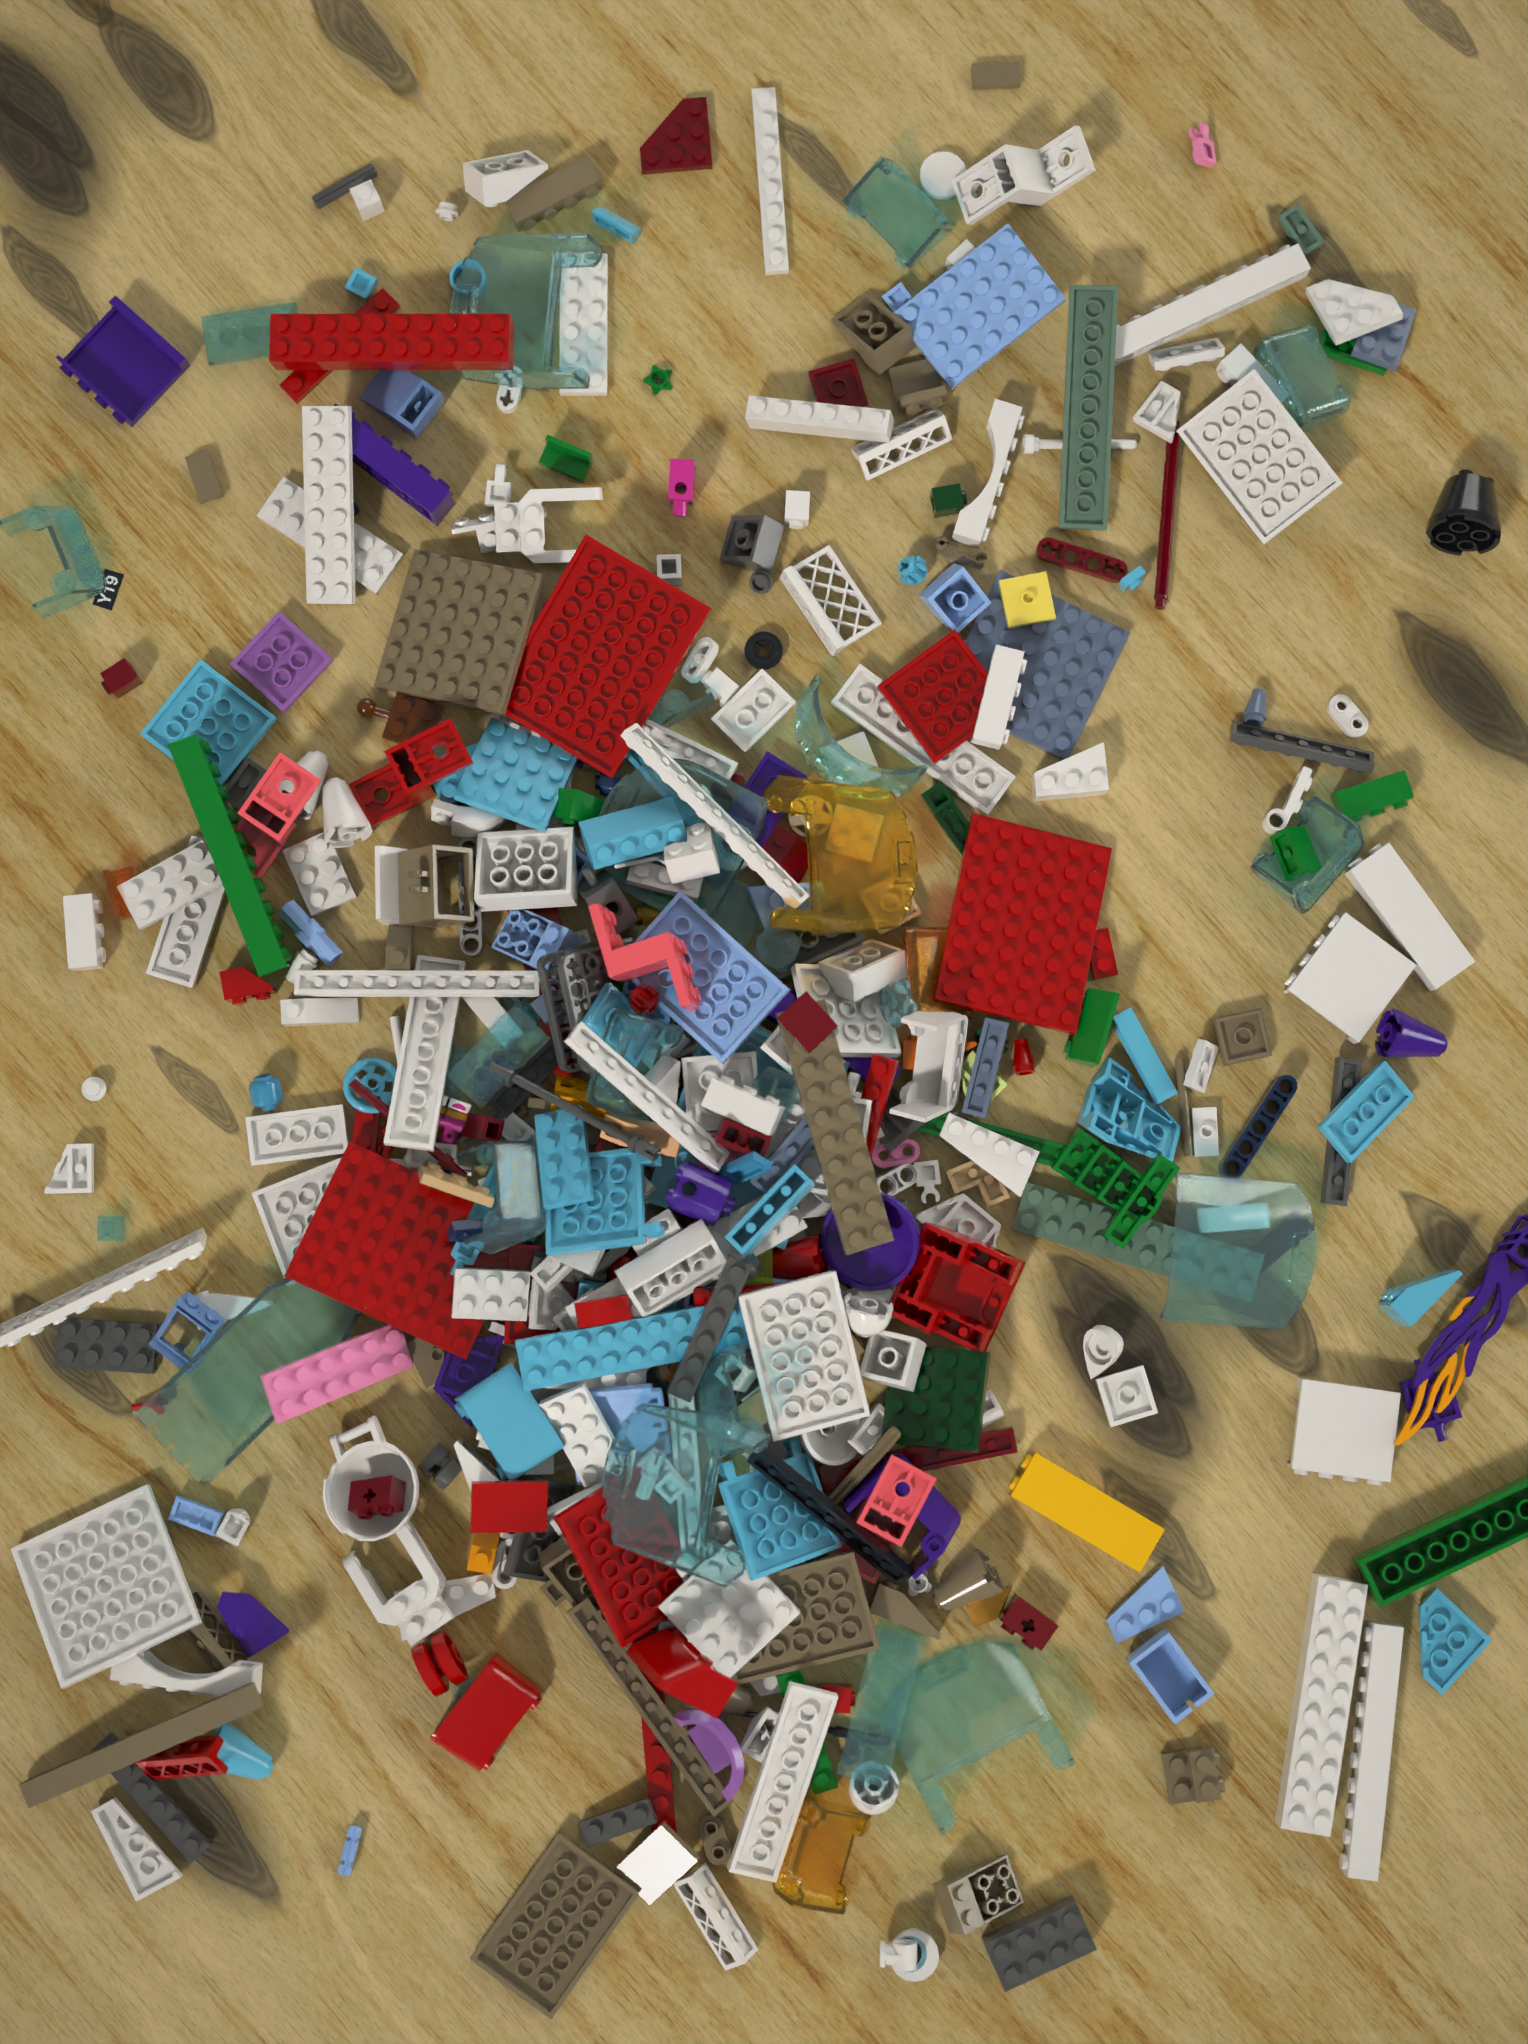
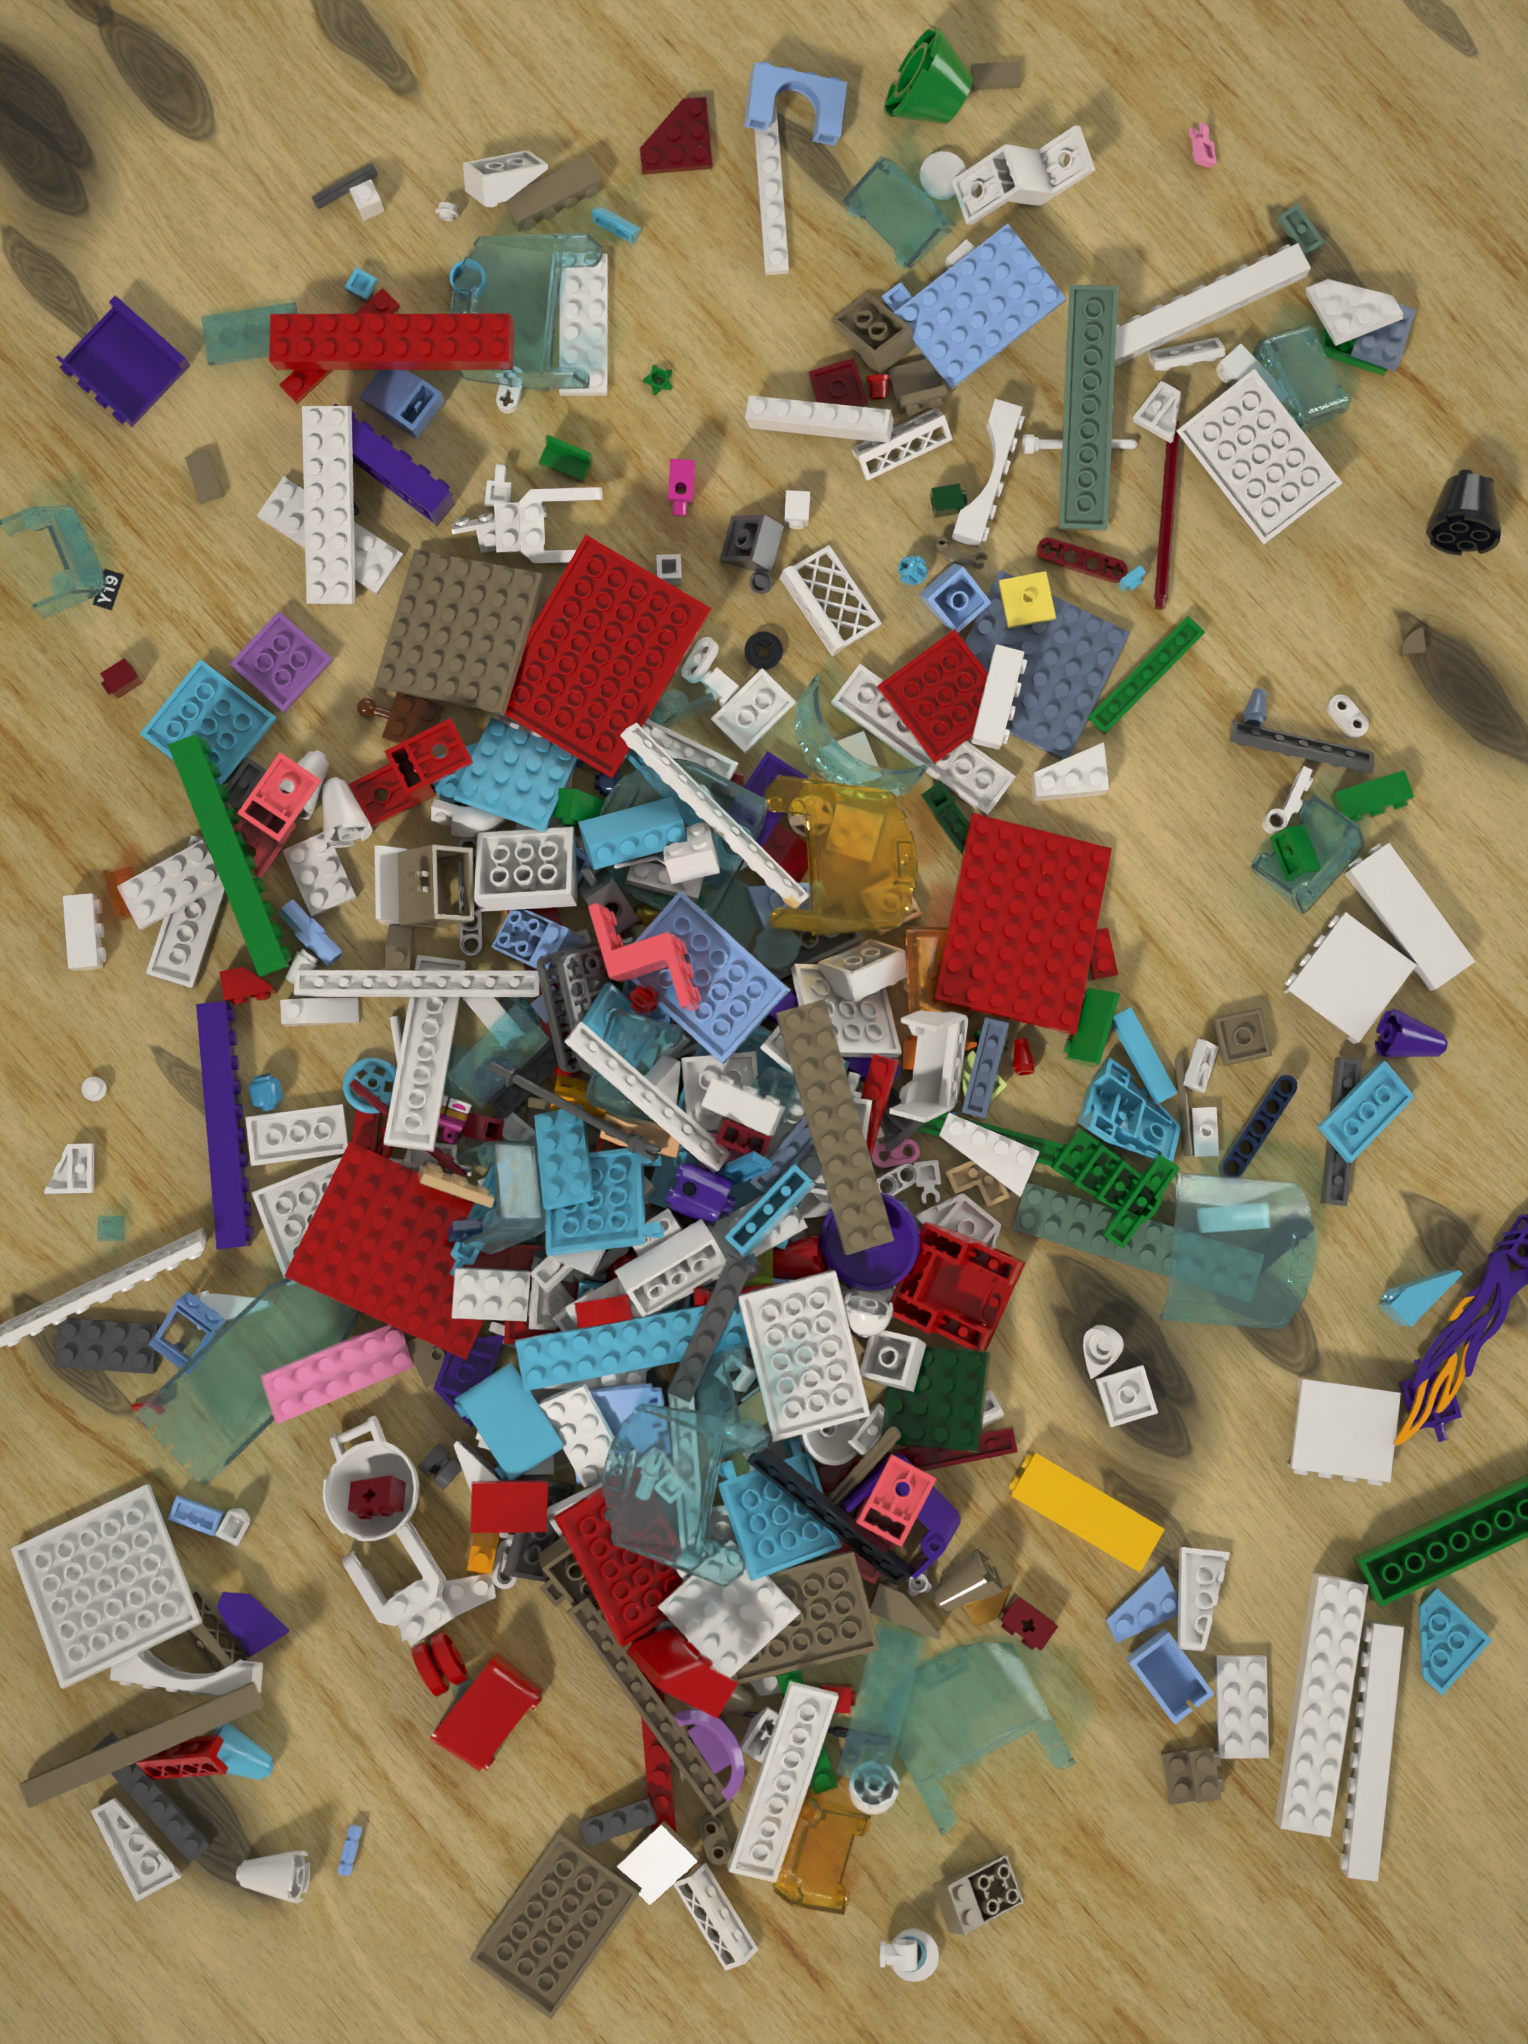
(224, 1125): none -> dark purple brick
(277, 1875): none -> white cone
(807, 1022): dark red window -> none
(824, 93): none -> light blue arch
(878, 386): none -> red piece
(897, 1002): clear light blue piece -> none
(930, 82): none -> green cone
(1038, 1943): dark grey brick -> none
(1146, 675): none -> green plate
(1199, 1586): none -> white wing
(1241, 1706): none -> white plate
(1414, 643): none -> dark tan tile

